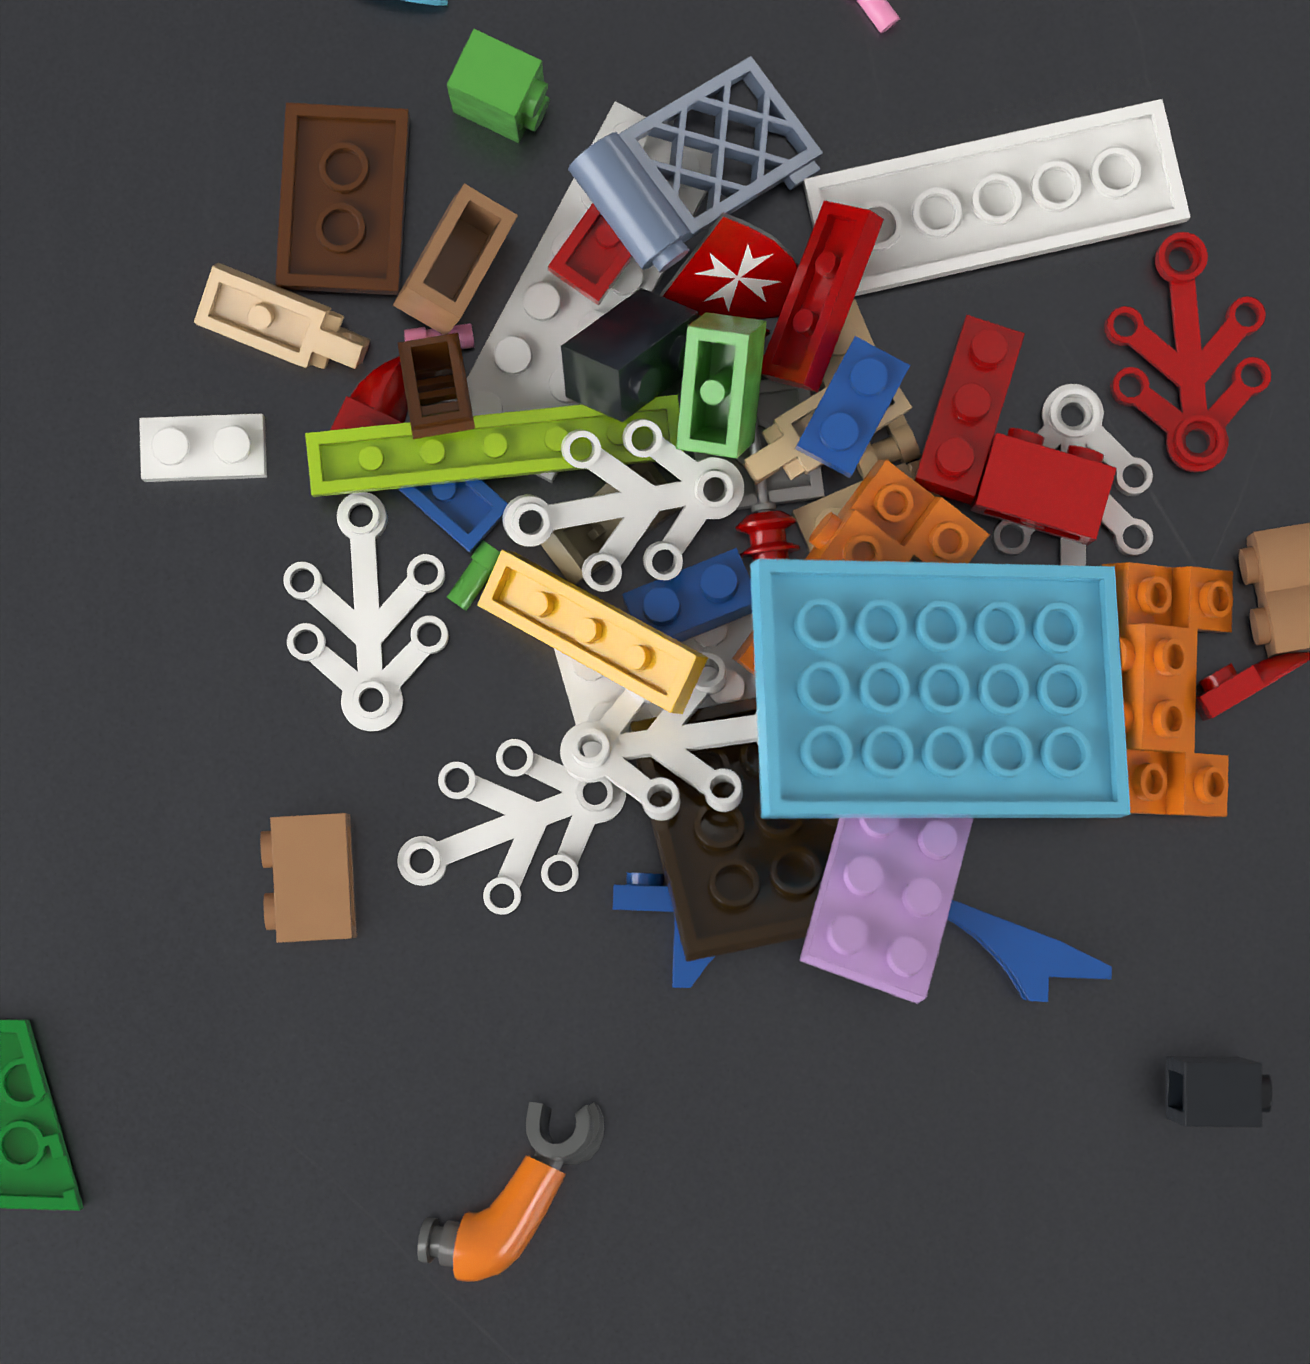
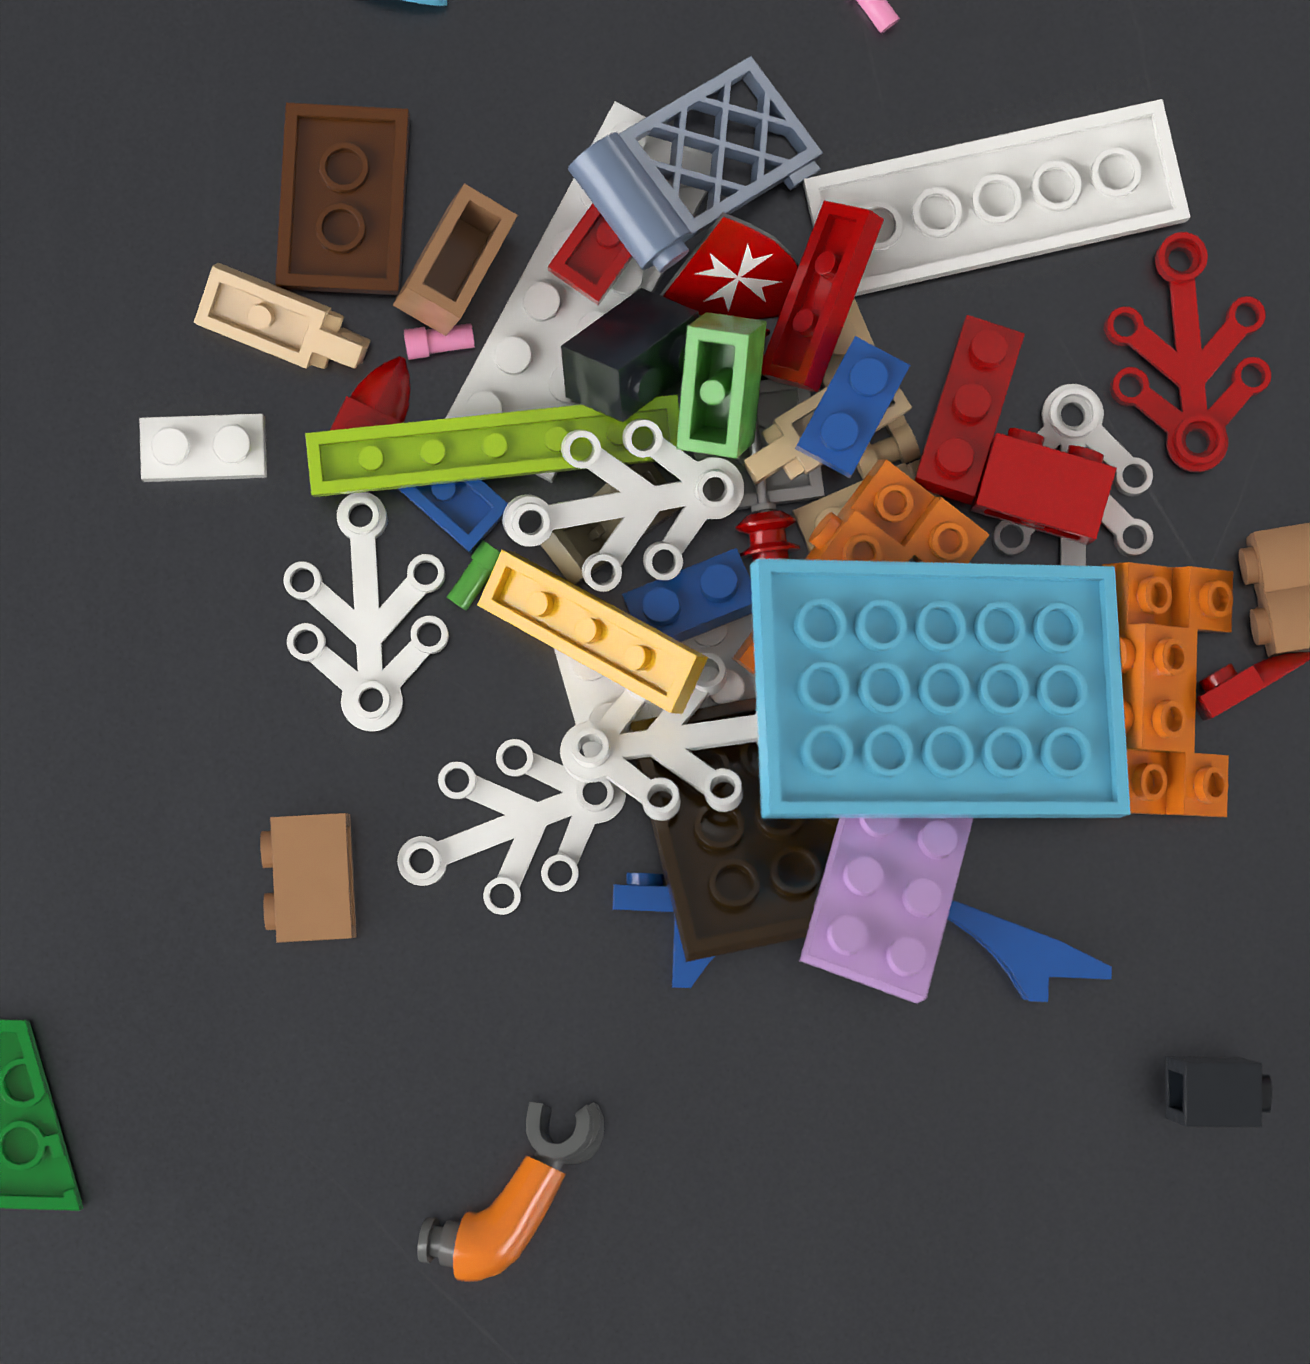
(435, 375): reddish brown slope -> none
(498, 87): bright green brick -> none

